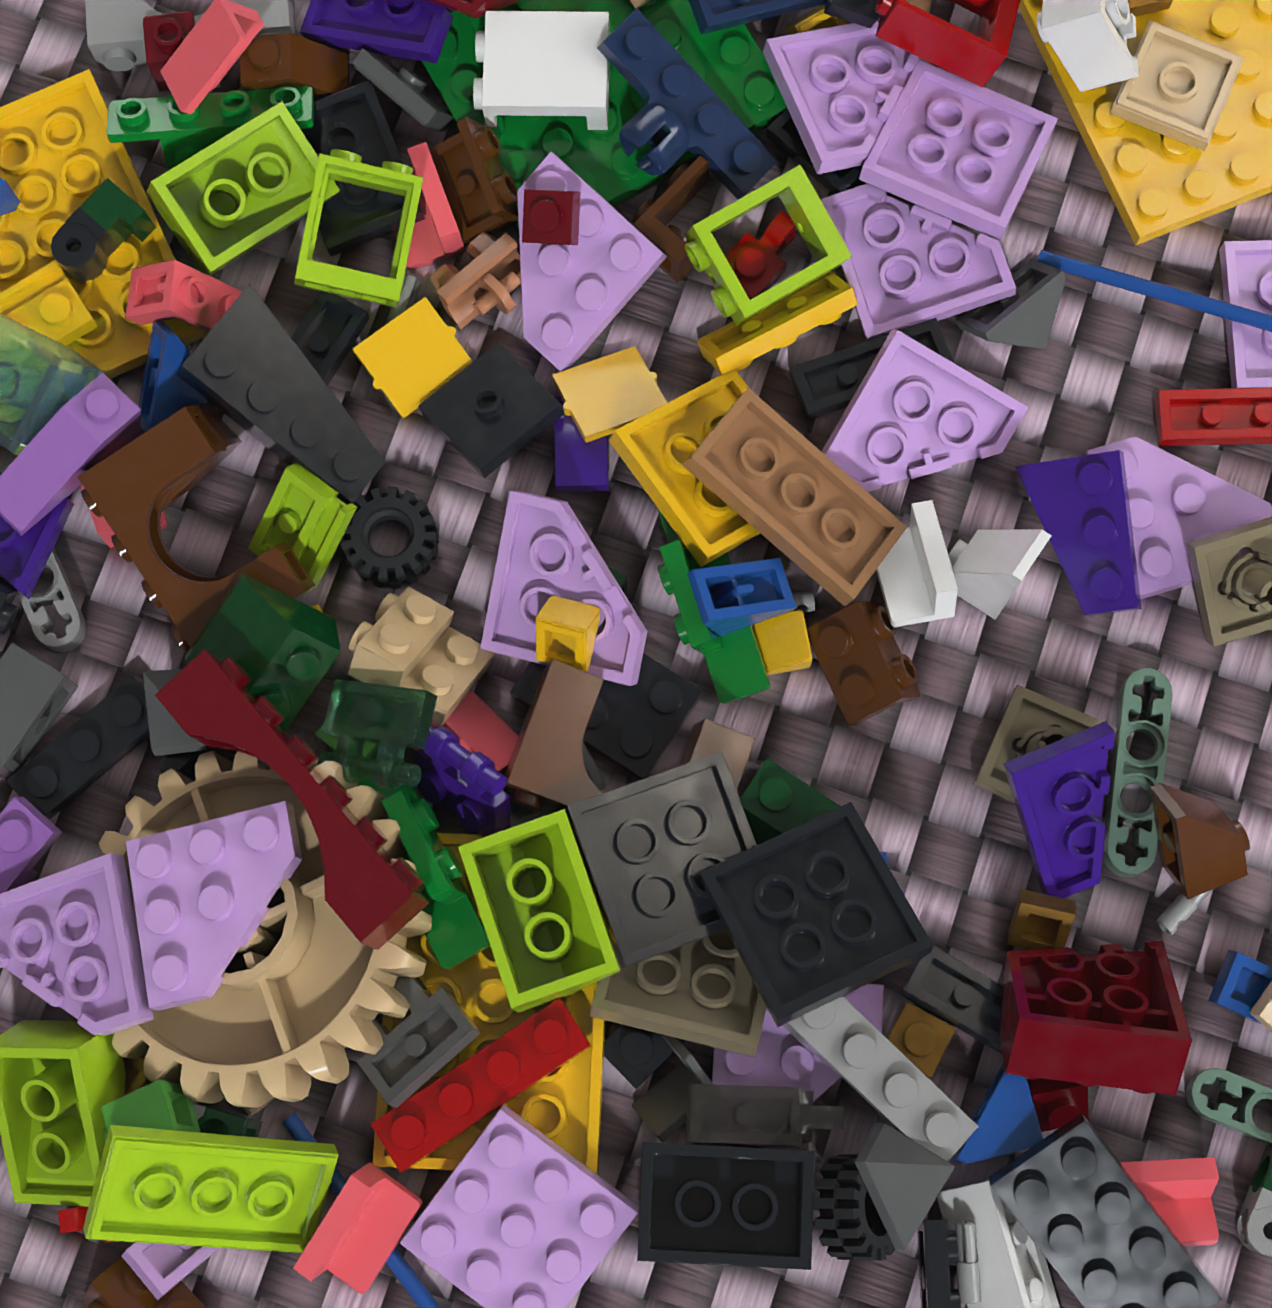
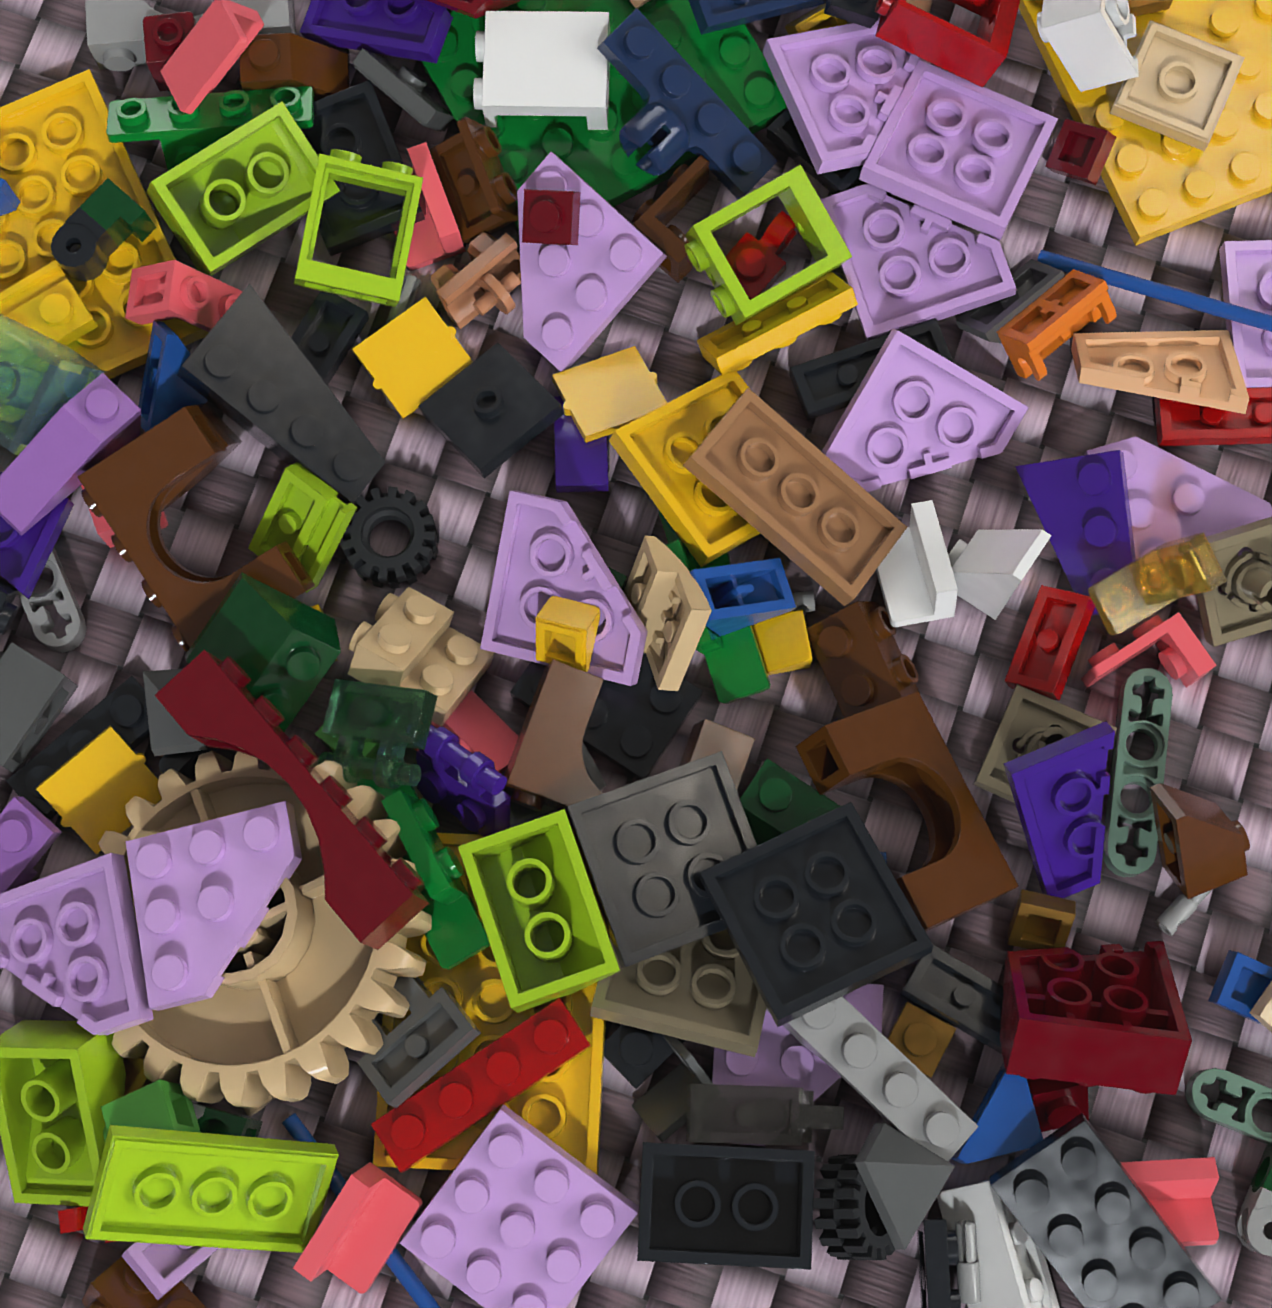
(97, 785): none -> yellow piece
(669, 608): none -> tan slope
(907, 749): none -> reddish brown arch
(1050, 641): none -> red plate
(1054, 320): none -> orange hinge
(1080, 151): none -> dark red plate
(1156, 580): none -> clear yellow bracket
(1165, 365): none -> light nougat wing
(1180, 652): none -> coral bracket

